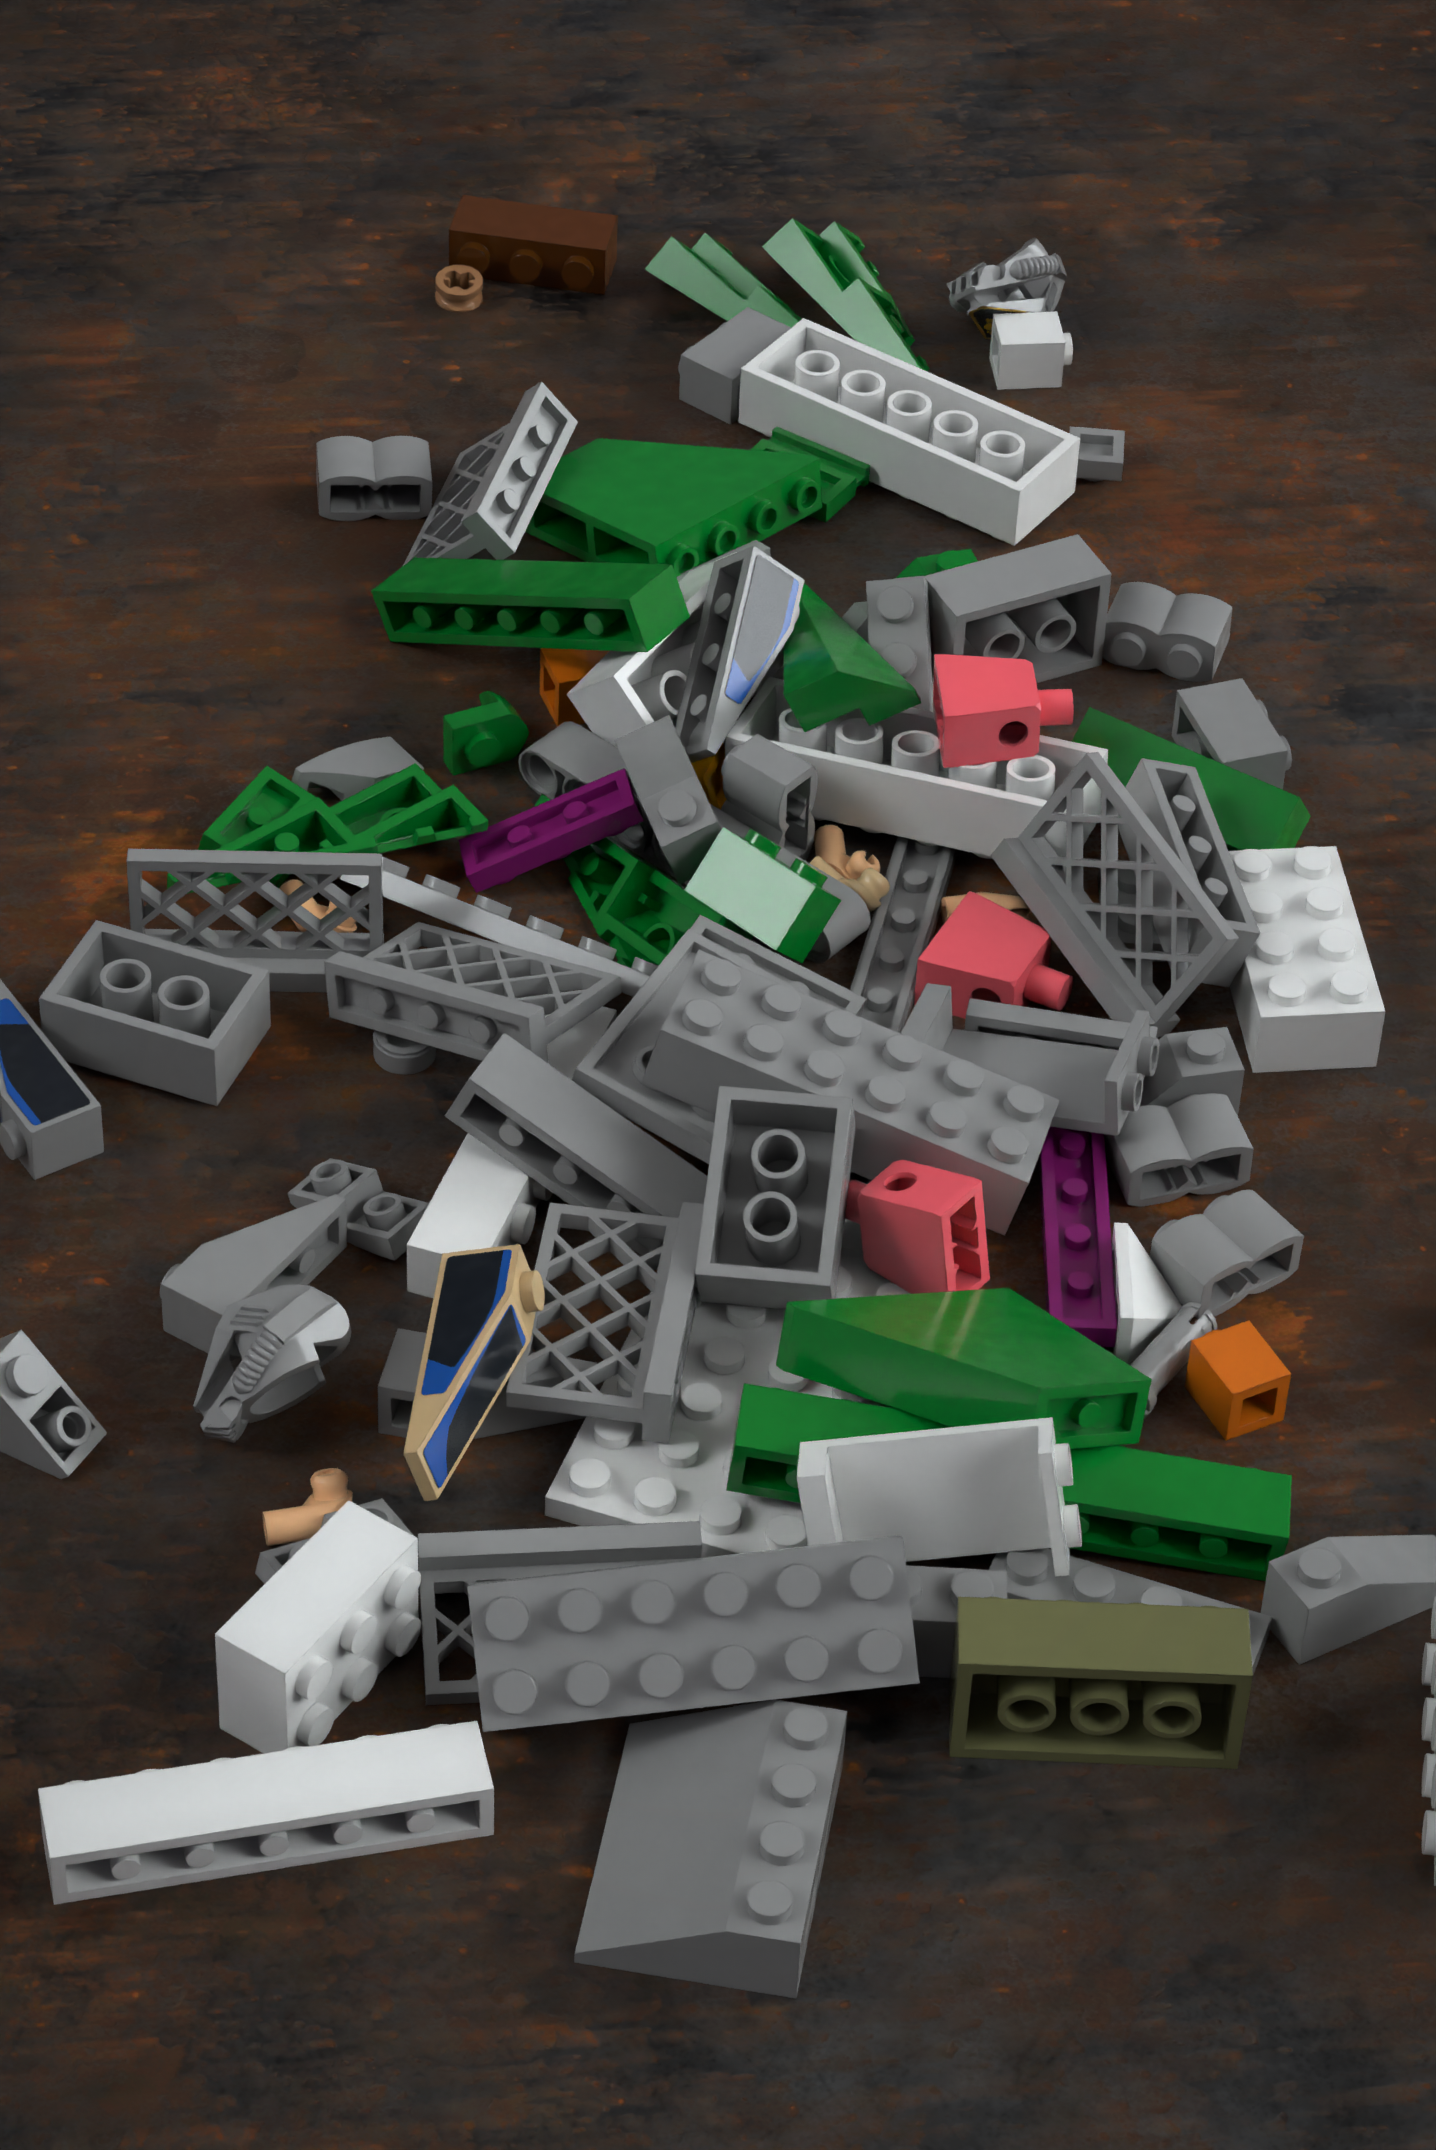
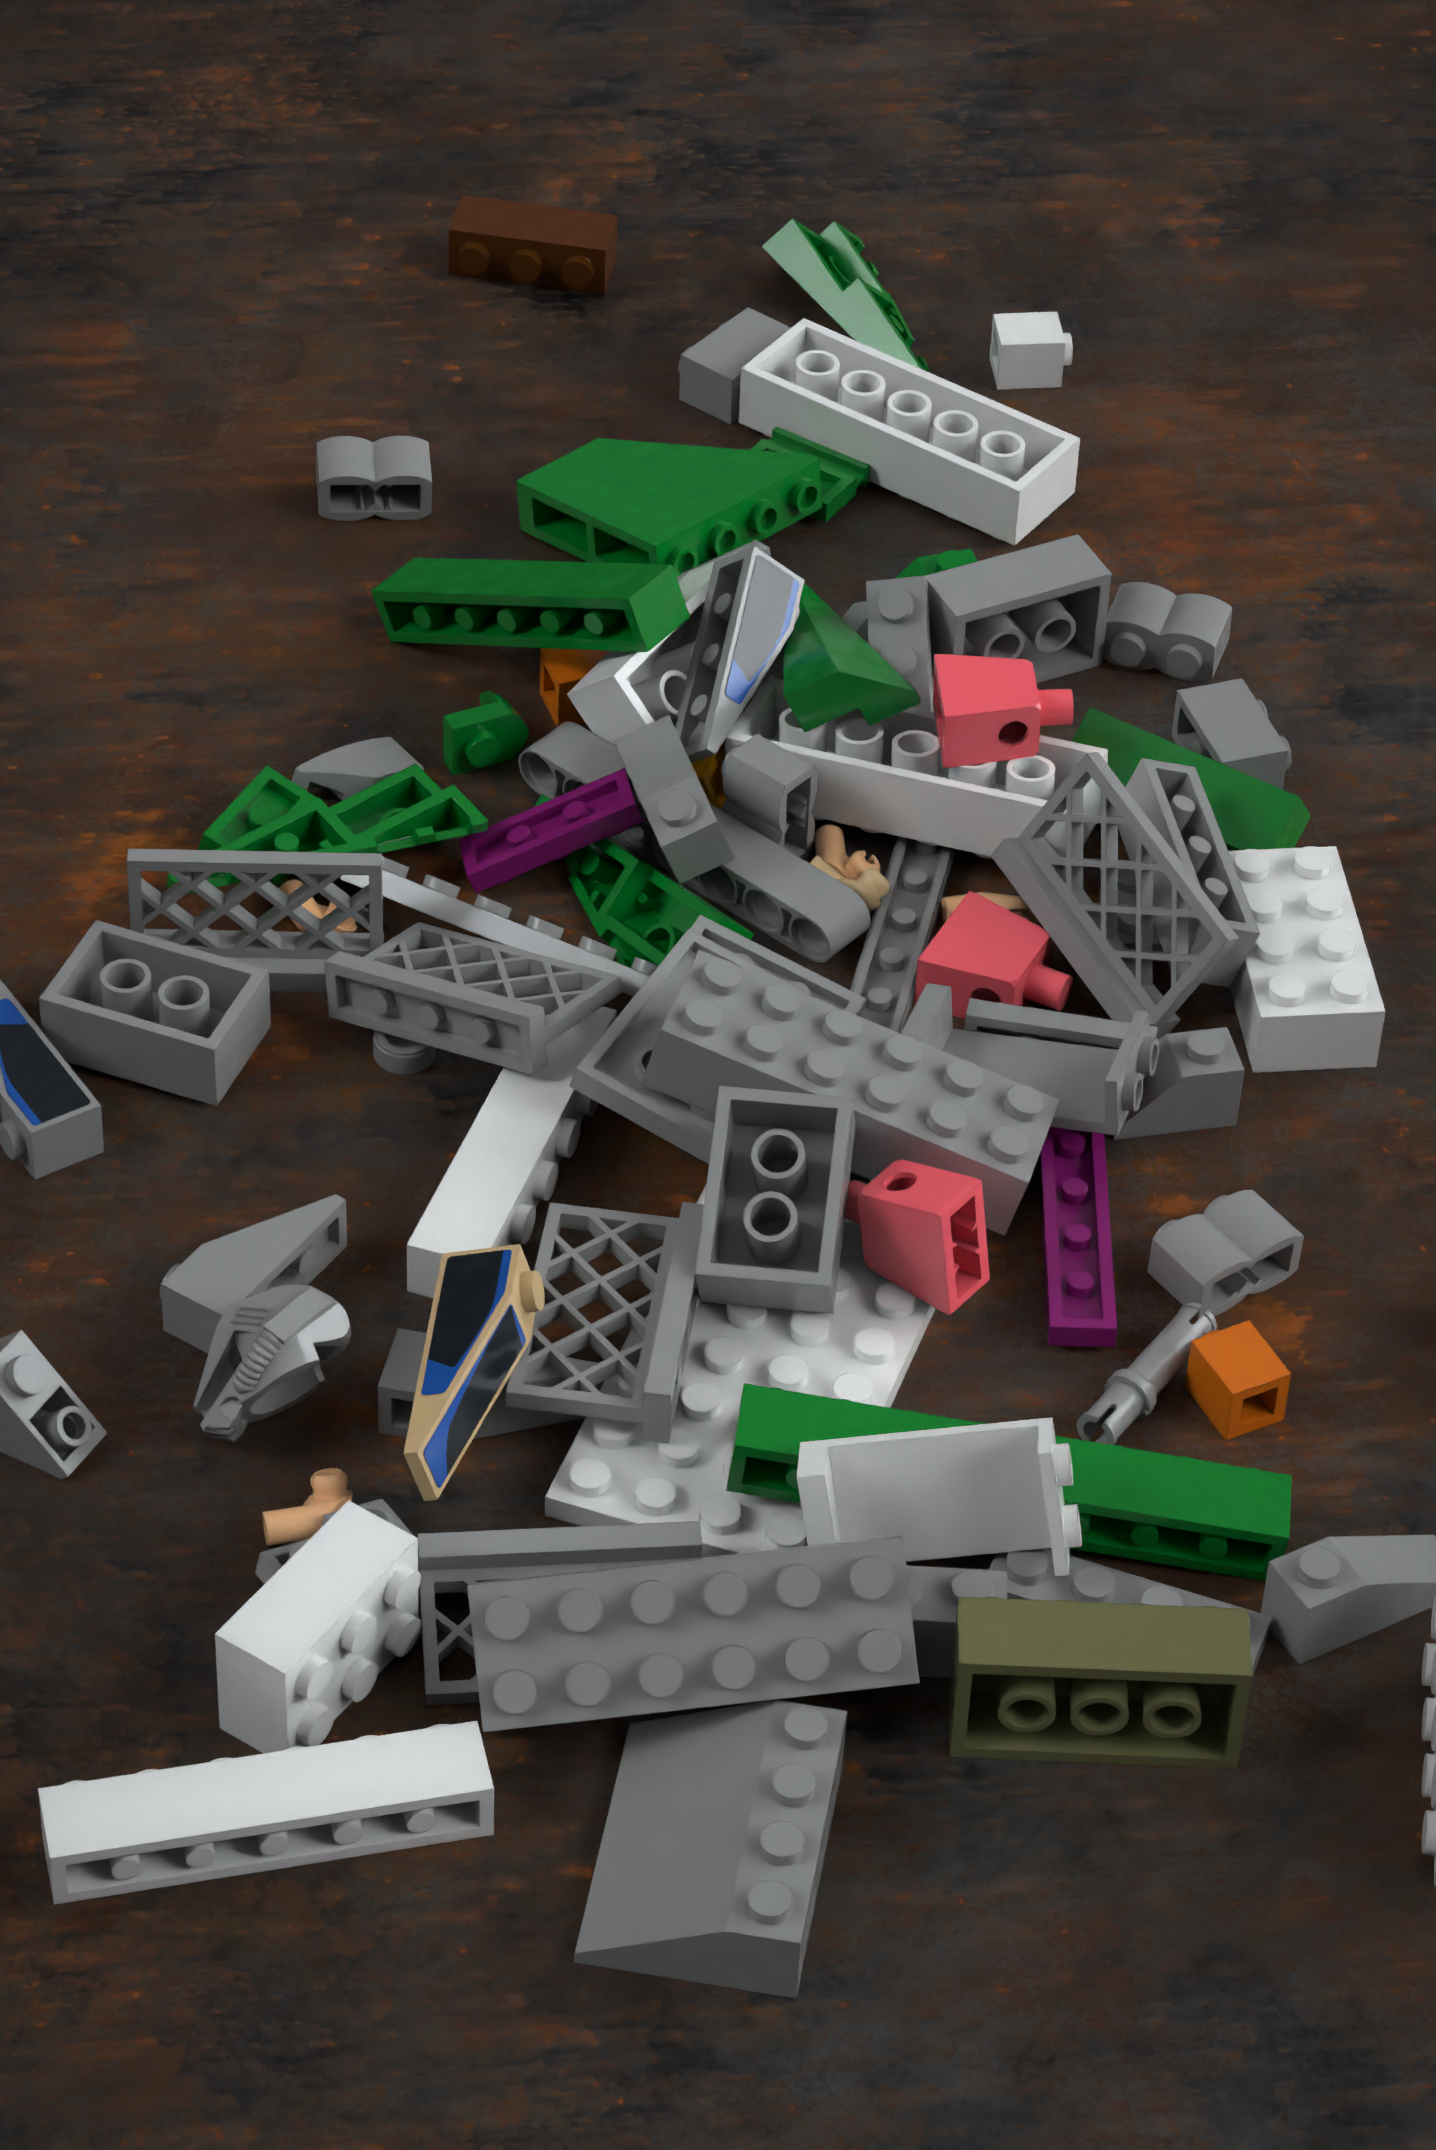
(375, 1218): light grey slope -> none
(458, 288): medium nougat bush -> none
(498, 483): light grey fence -> none
(571, 1139): light grey brick -> none
(717, 280): green wedge -> none
(764, 894): brick -> none
(967, 1362): green slope -> none
(1019, 284): light grey helmet -> none
(1099, 453): light grey plate -> none
(1141, 1295): white slope -> none
(1180, 1150): light grey brick -> none

